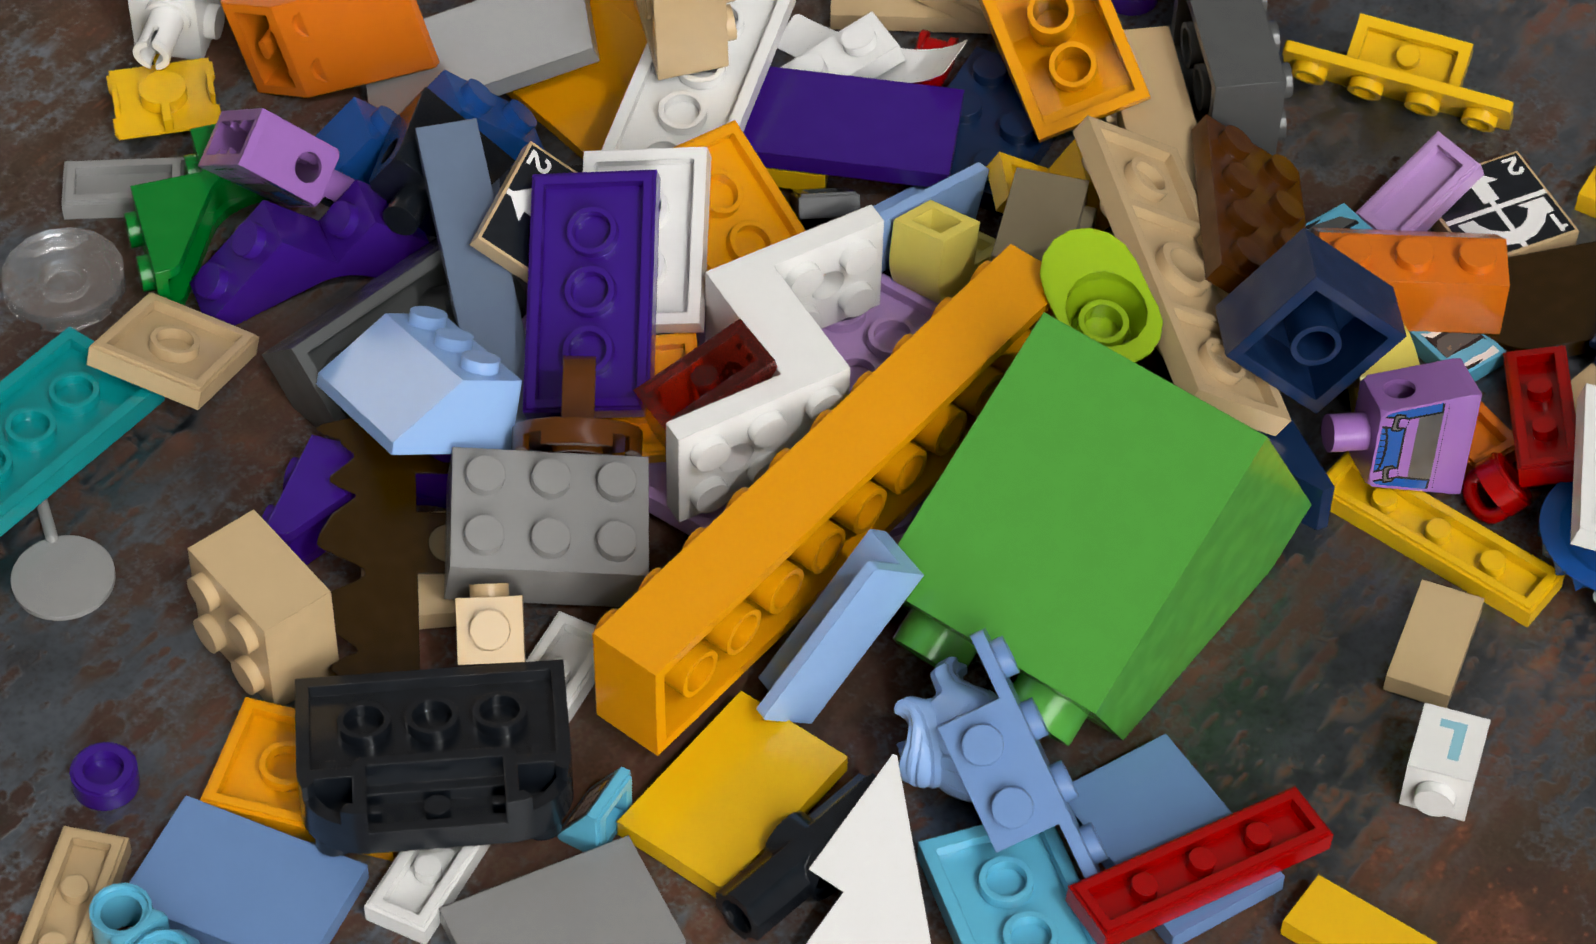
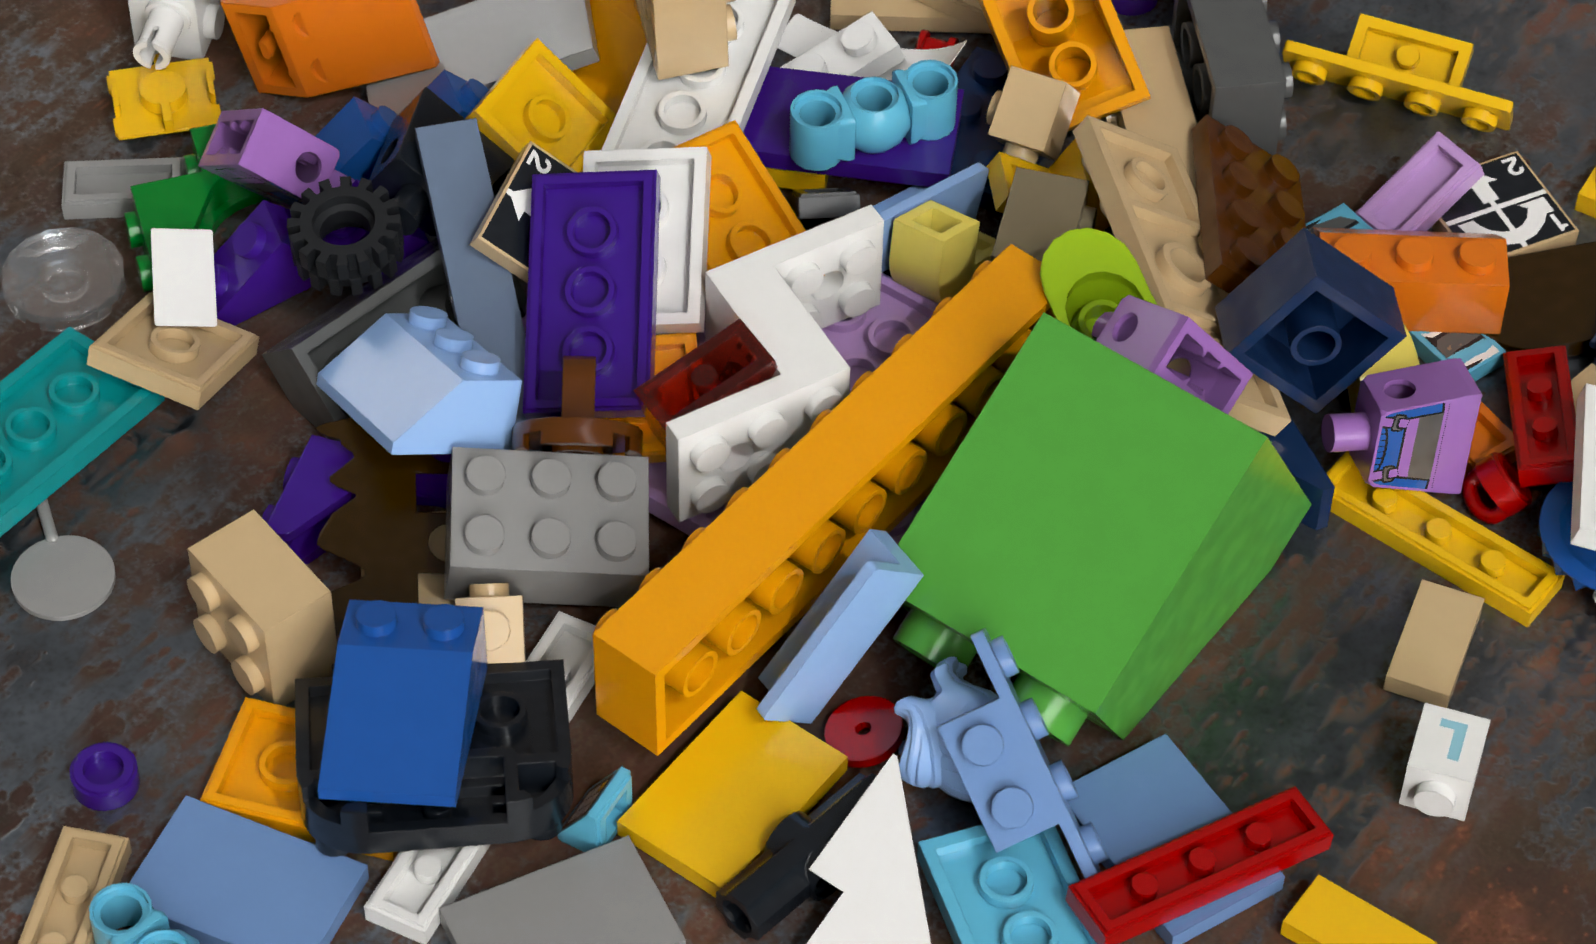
(183, 277): none -> white sticker
(339, 209): none -> black tyre
(403, 702): none -> blue slope
(543, 104): none -> yellow plate
(861, 713): none -> red wheel
(873, 115): none -> medium azure piece
(1031, 114): none -> tan brick
(1157, 336): none -> medium lavender torso

